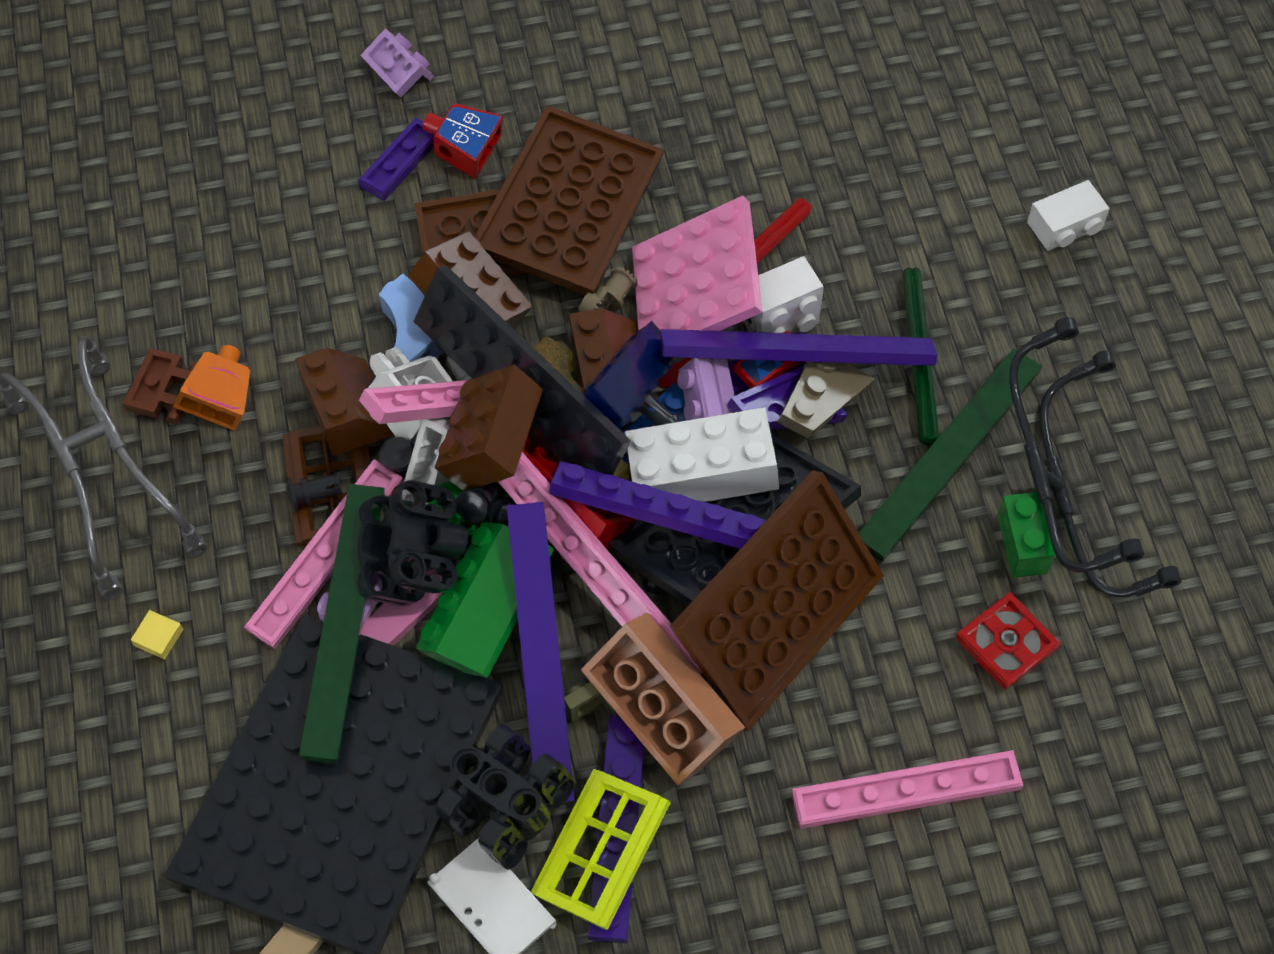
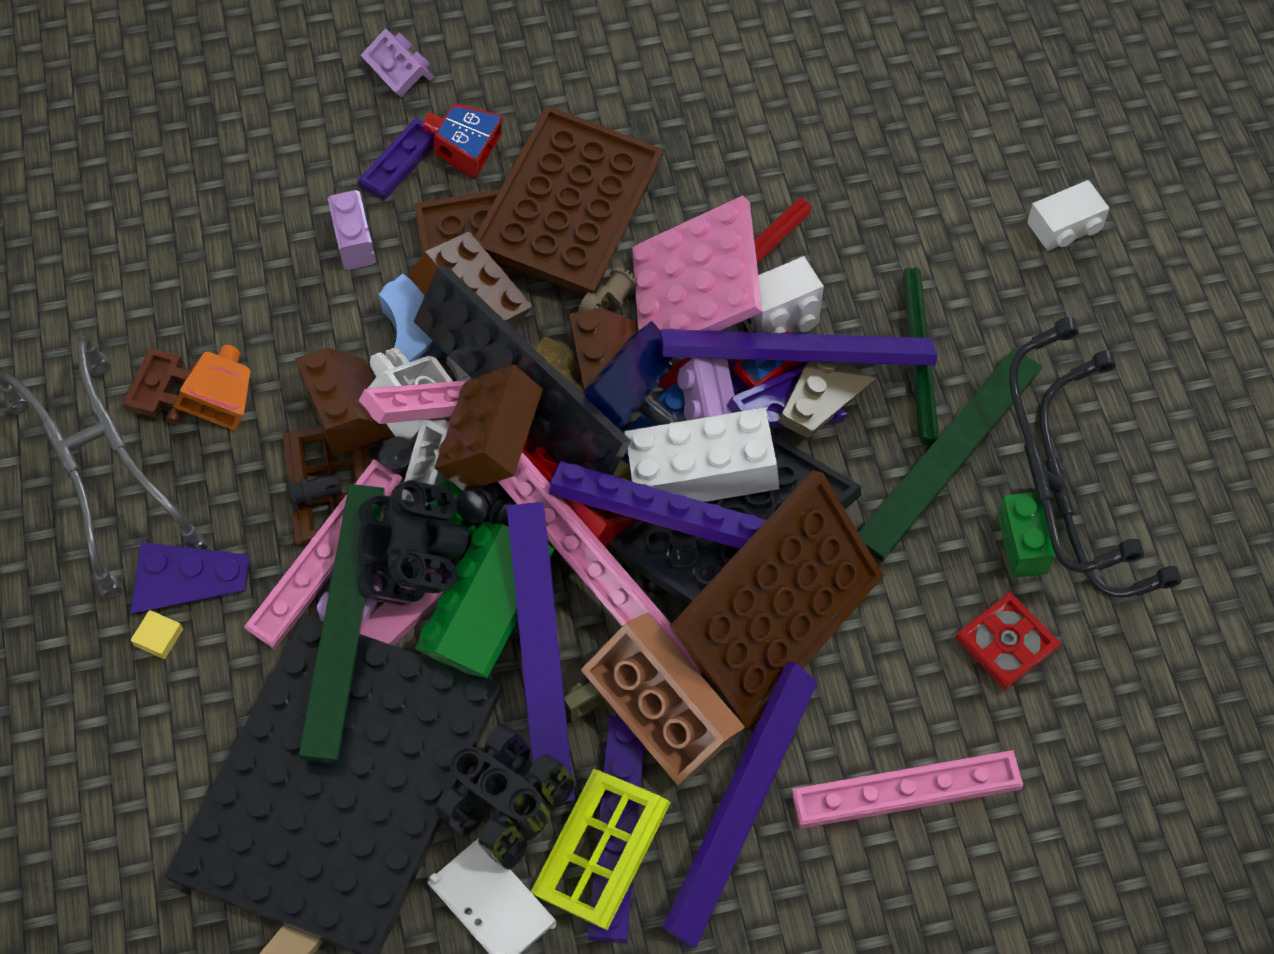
(184, 575): none -> dark purple wing
(351, 230): none -> lavender brick
(740, 806): none -> dark purple tile

